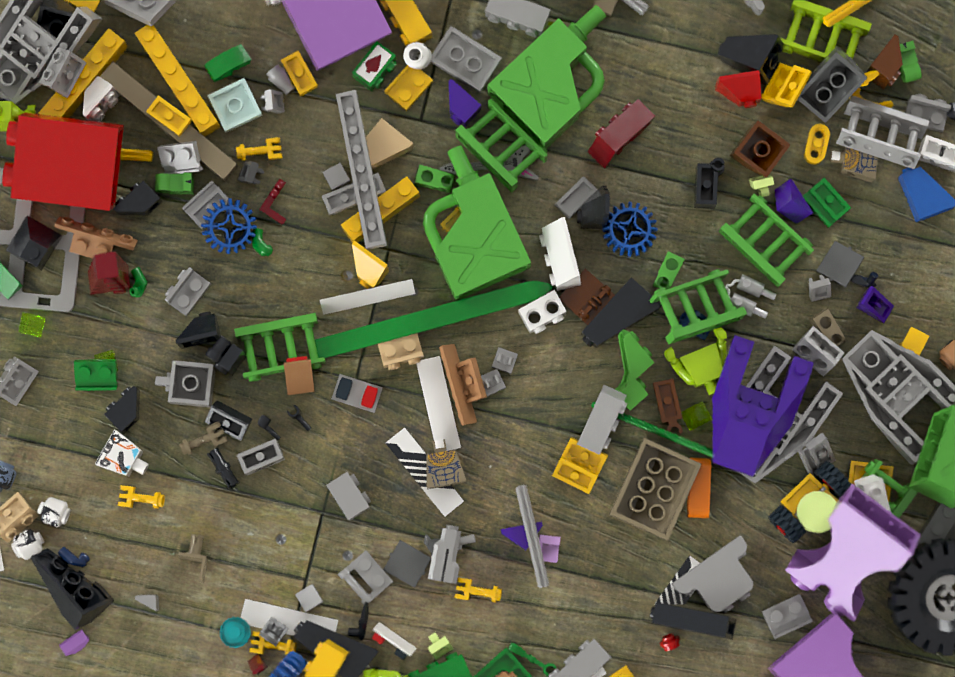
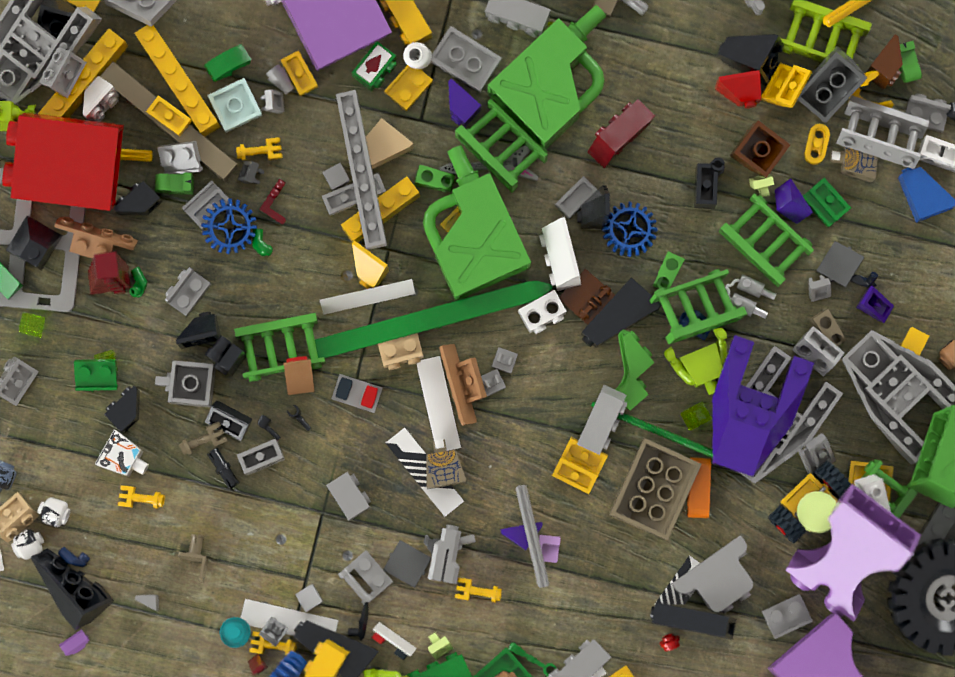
(668, 404): reddish brown plate -> none

